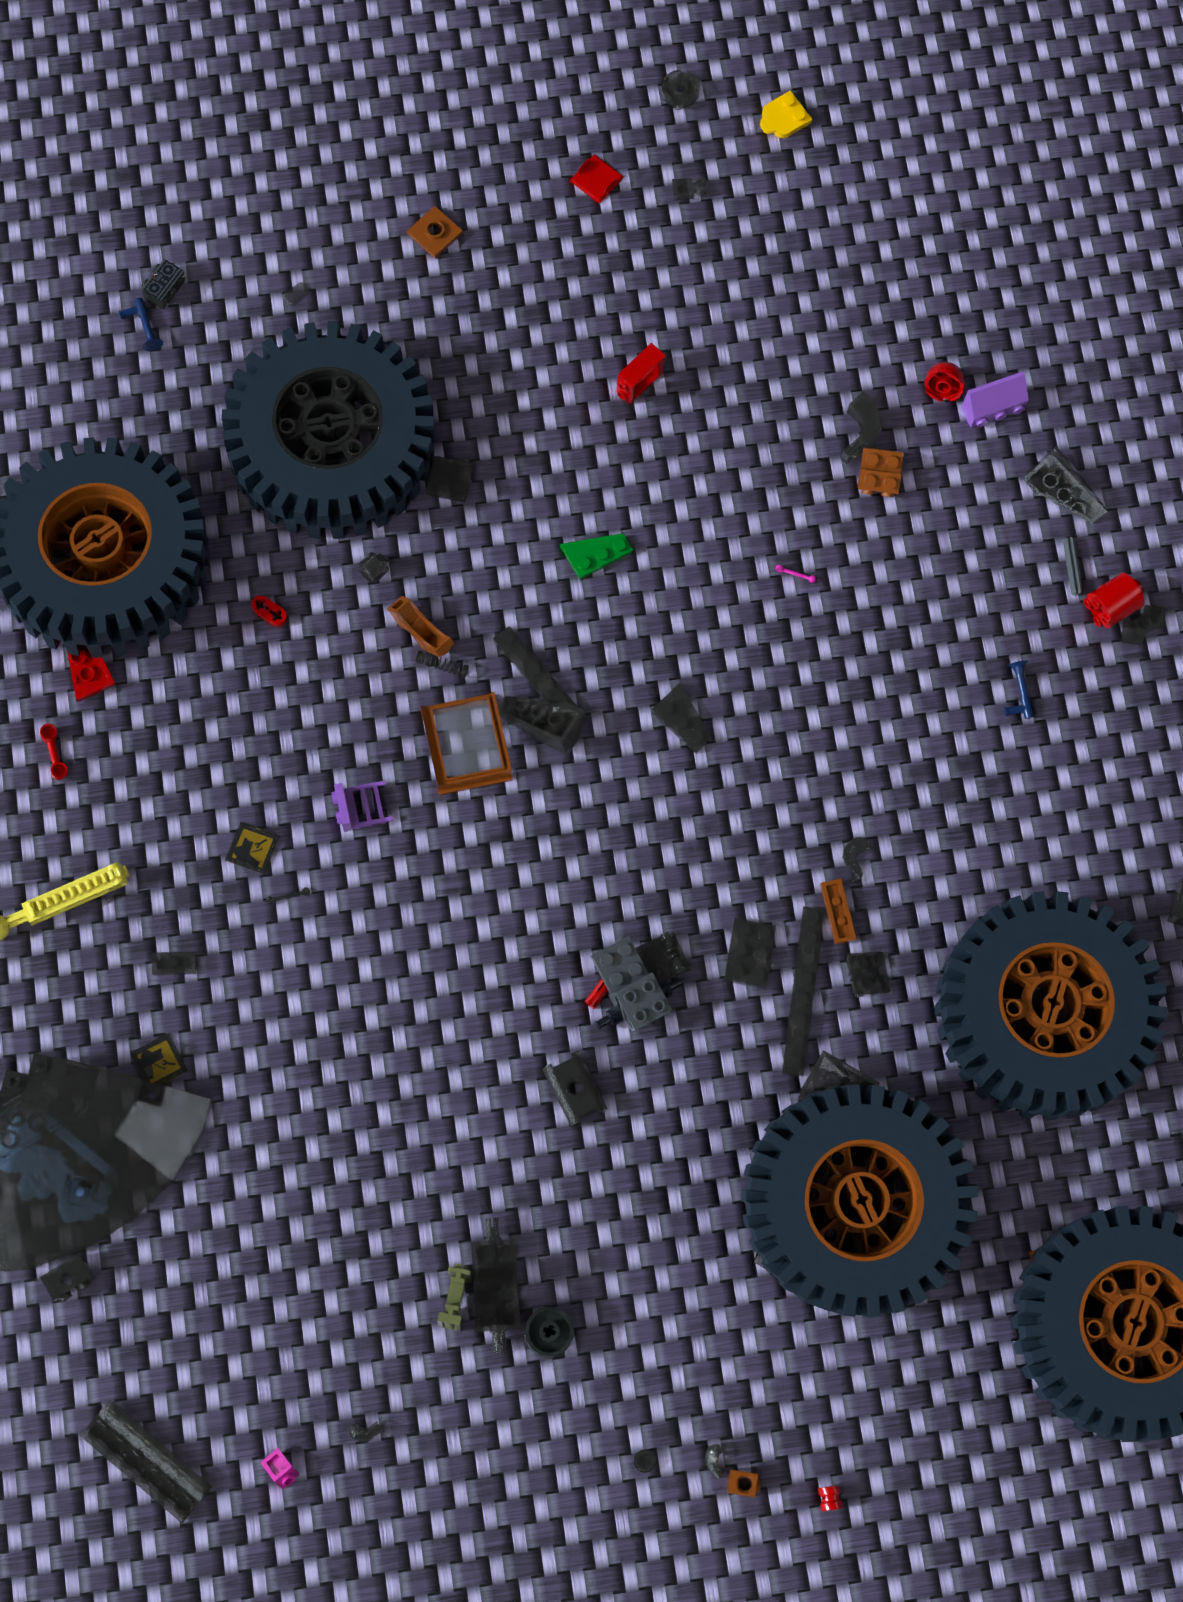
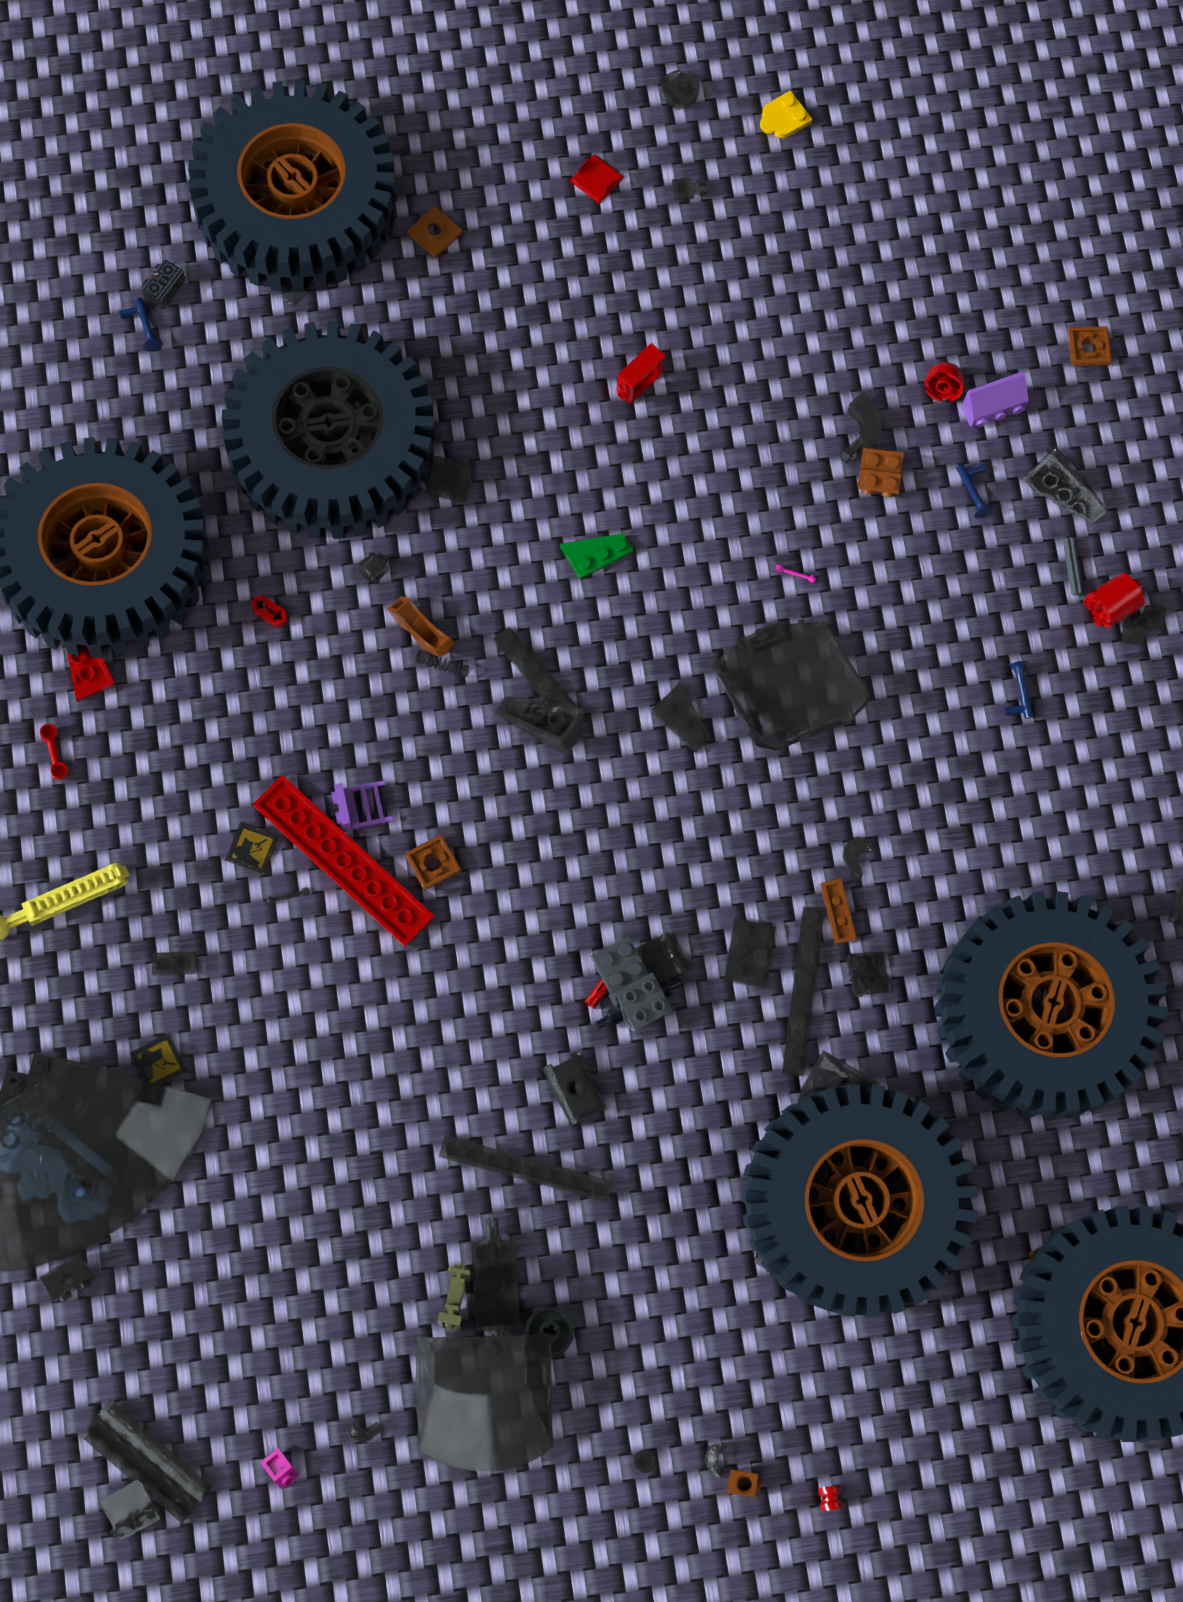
(129, 1510): none -> clear smoke hinge
(285, 144): none -> black wheel
(343, 861): none -> red plate
(436, 848): none -> dark orange piece
(467, 744): piece -> none
(484, 1400): none -> clear smoke windscreen
(526, 1169): none -> clear smoke plate
(790, 683): none -> clear smoke windscreen
(965, 475): none -> dark blue piece
(1096, 336): none -> dark orange piece

